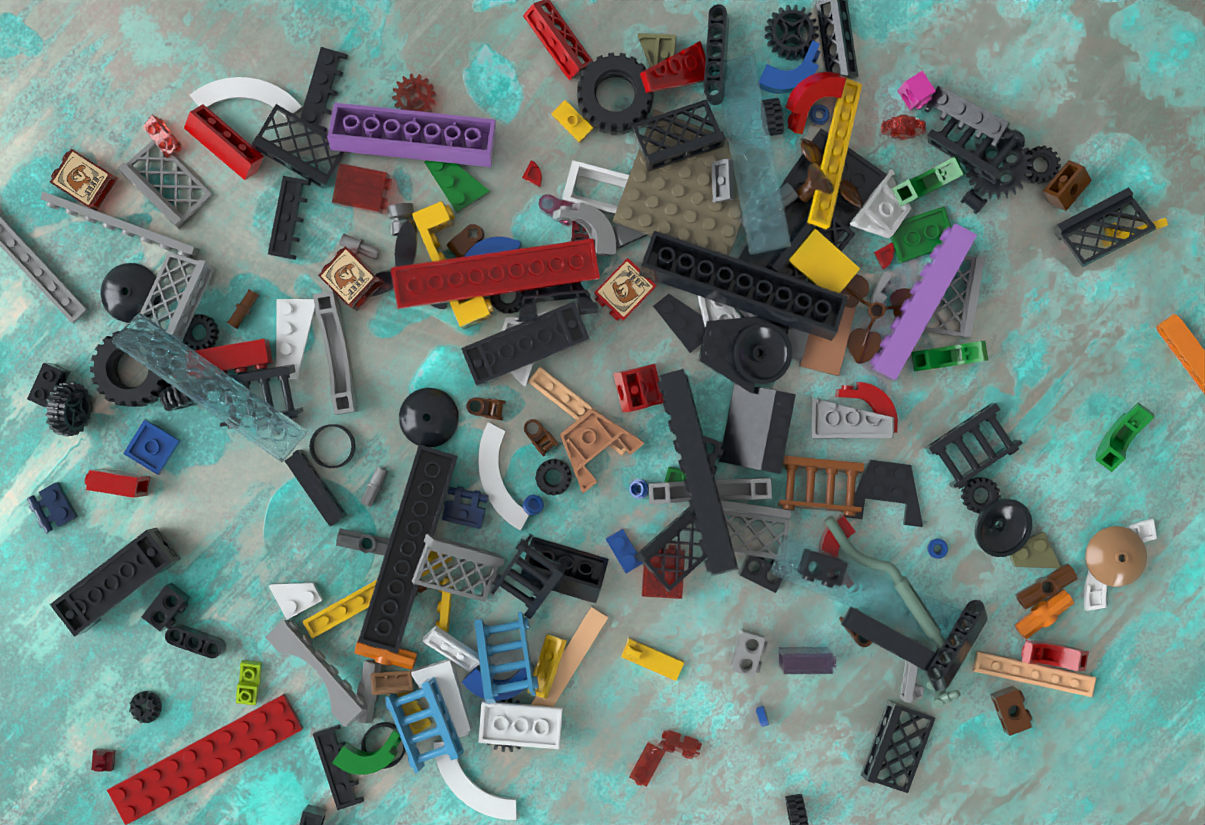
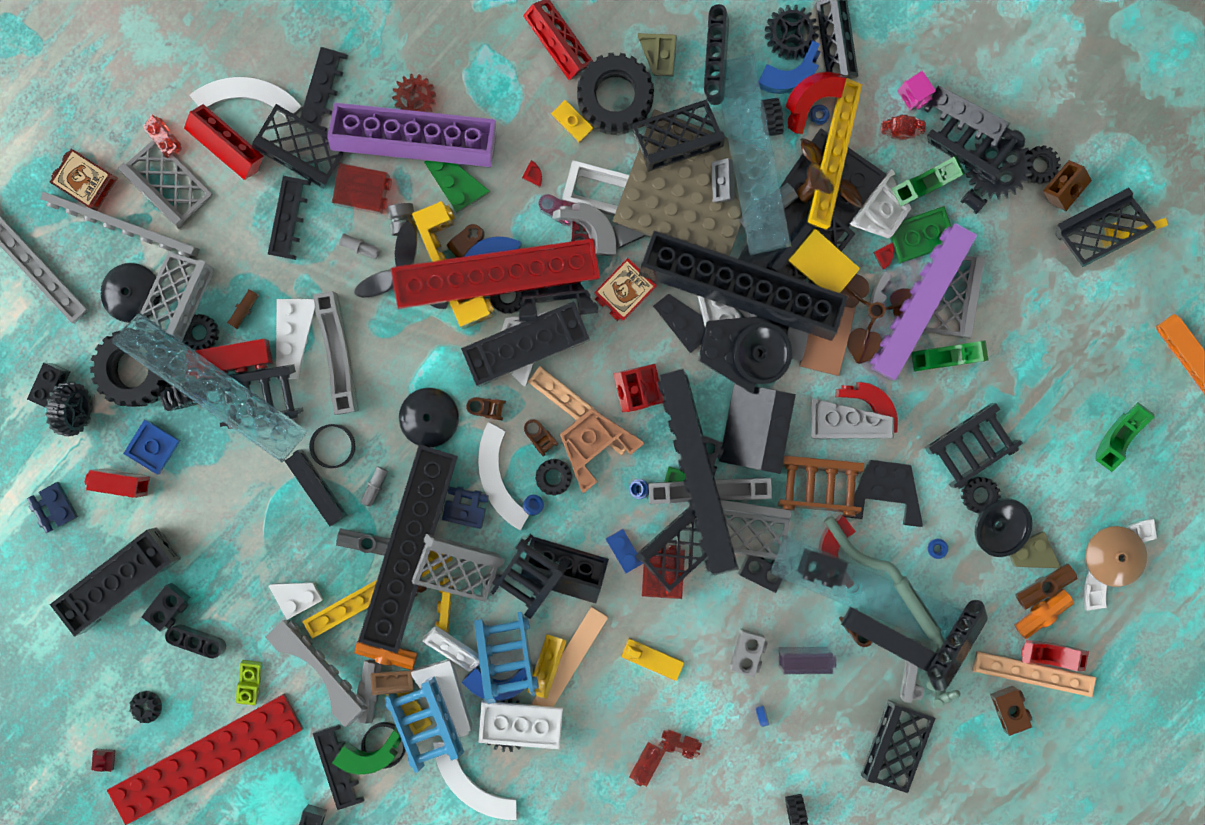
(350, 278): brick -> none
(676, 71): red wing -> none

